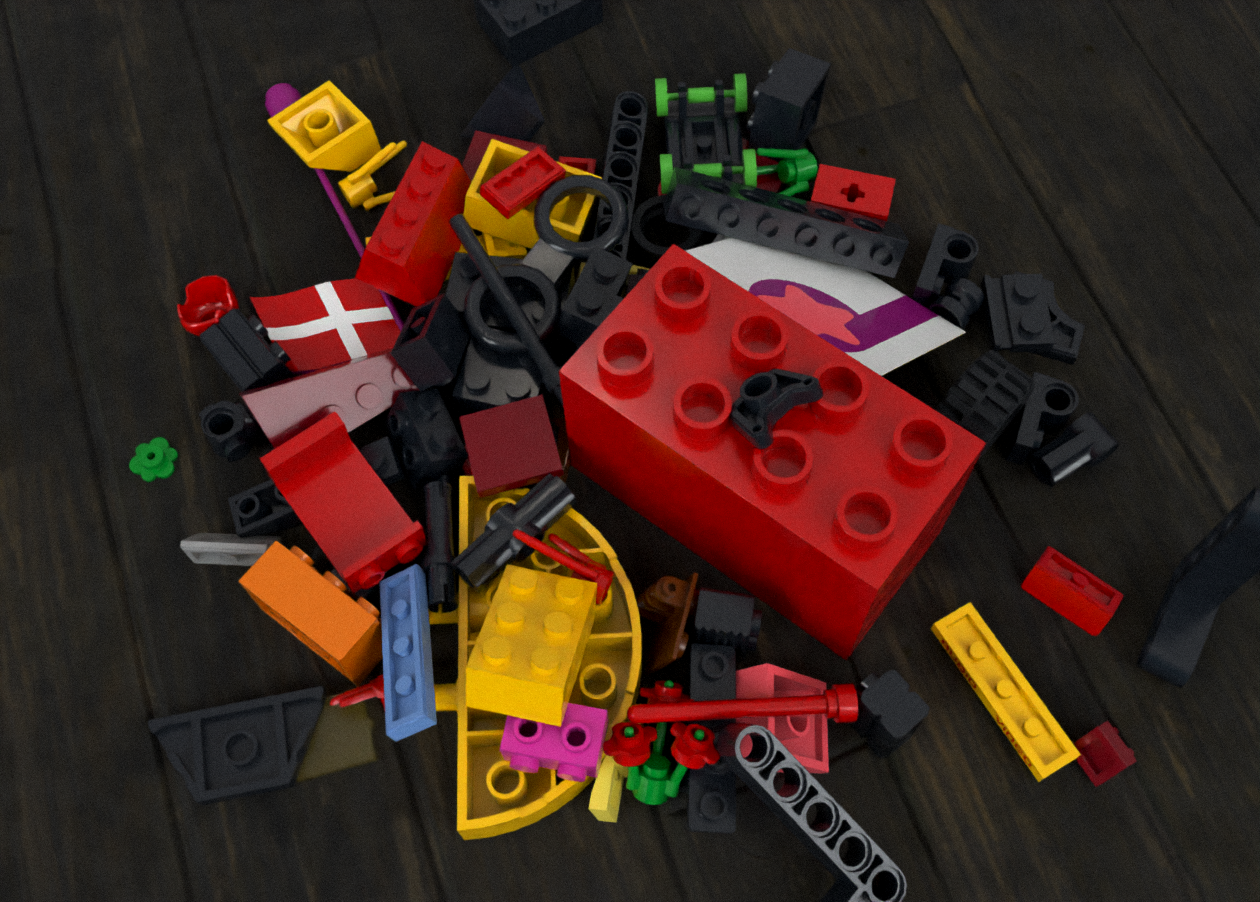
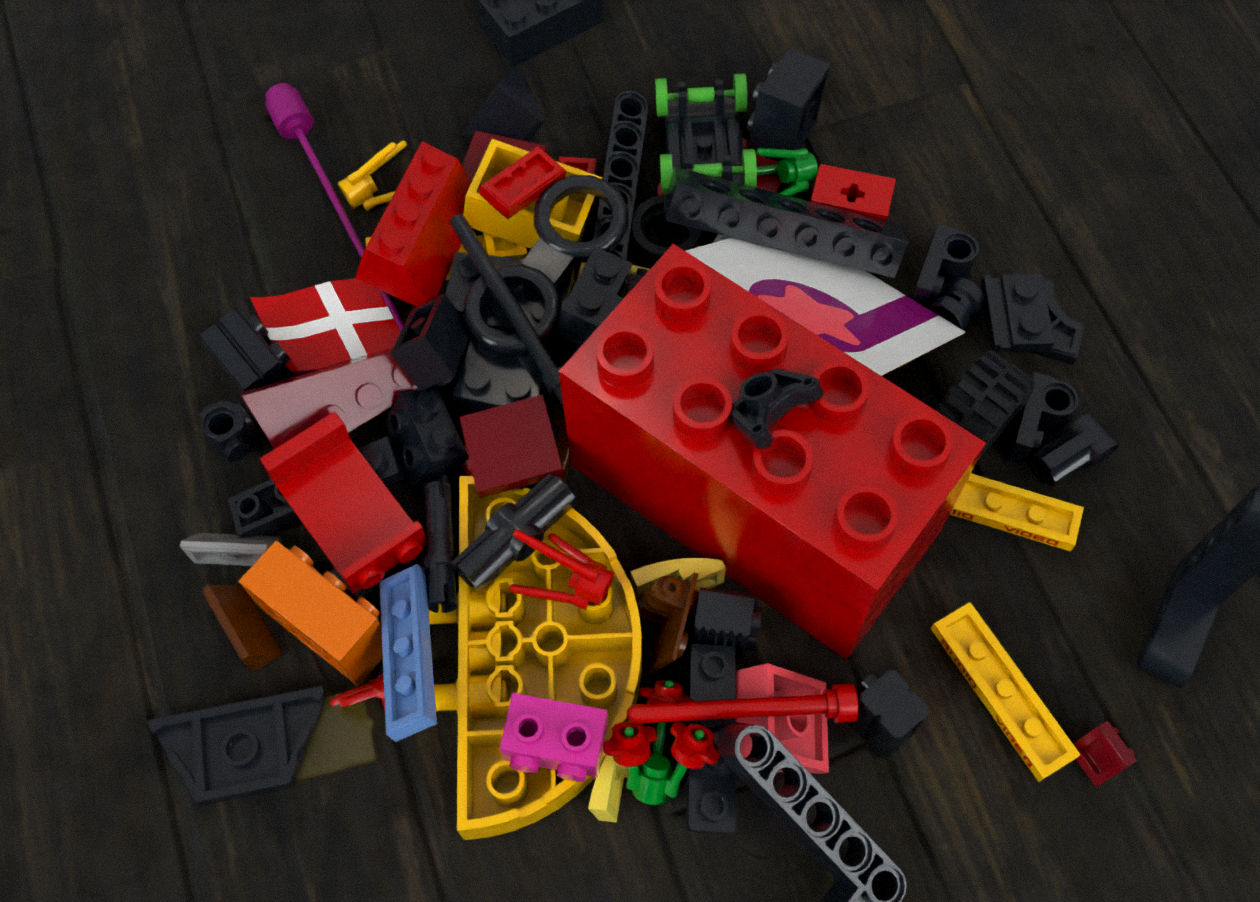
(161, 464): green plant -> none
(206, 303): red hair -> none
(243, 625): none -> reddish brown slope
(327, 130): yellow slope -> none
(531, 645): yellow brick -> none
(710, 573): none -> light yellow slope
(1019, 512): none -> yellow plate
(1072, 591): red slope -> none

